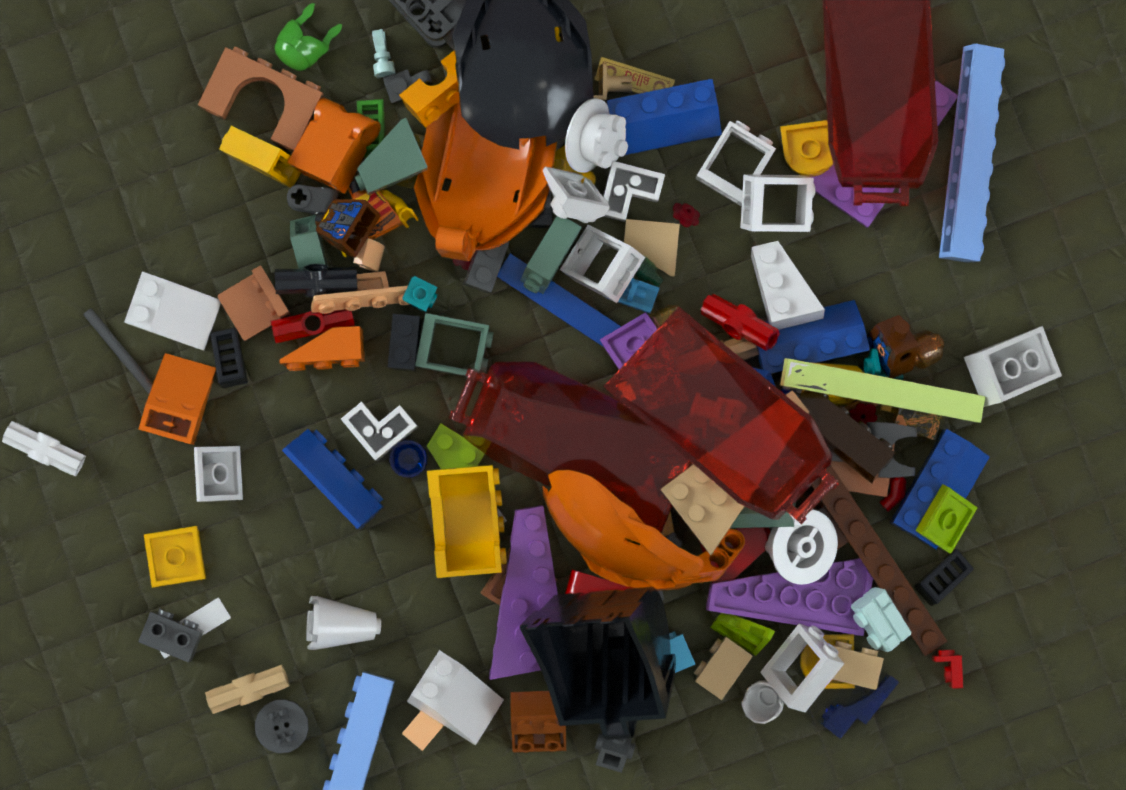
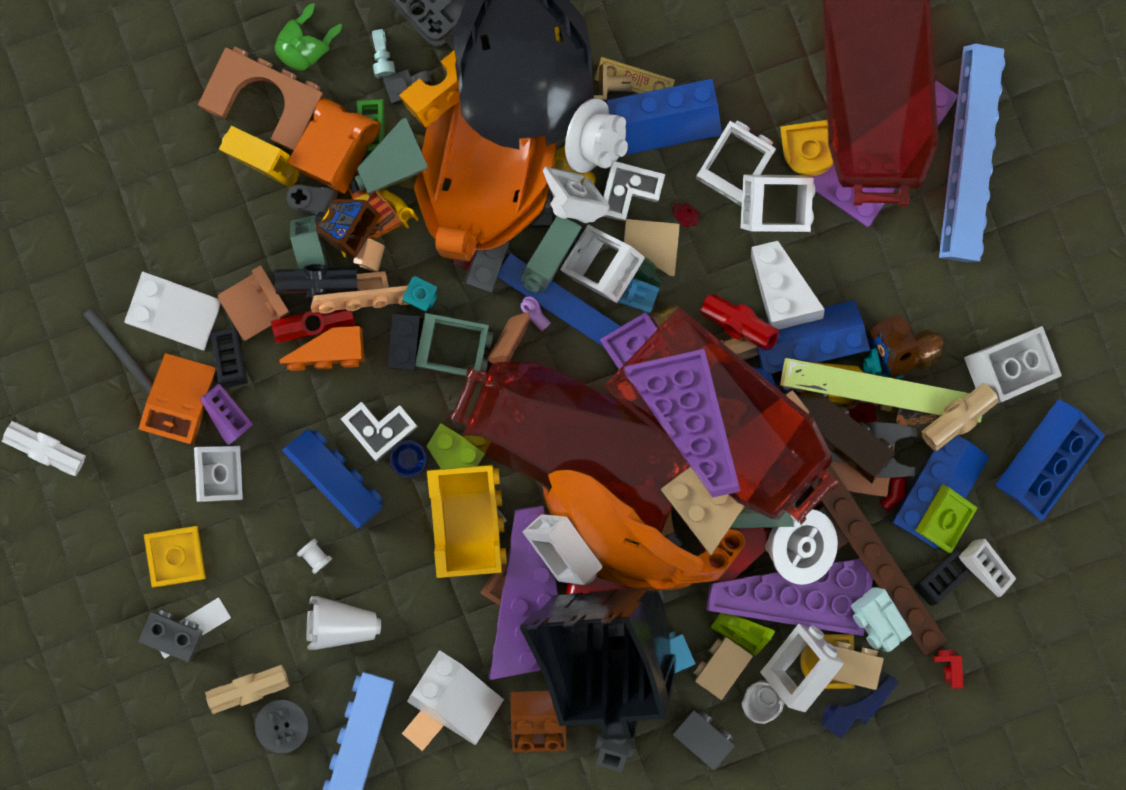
(237, 417): none -> medium lavender slope
(314, 556): none -> white bush
(509, 338): none -> nougat slope
(532, 307): none -> lavender arm
(563, 549): none -> white window
(687, 407): none -> medium lavender wing
(703, 738): none -> dark grey brick
(959, 416): none -> tan piece
(974, 564): none -> white slope
(1050, 459): none -> blue slope

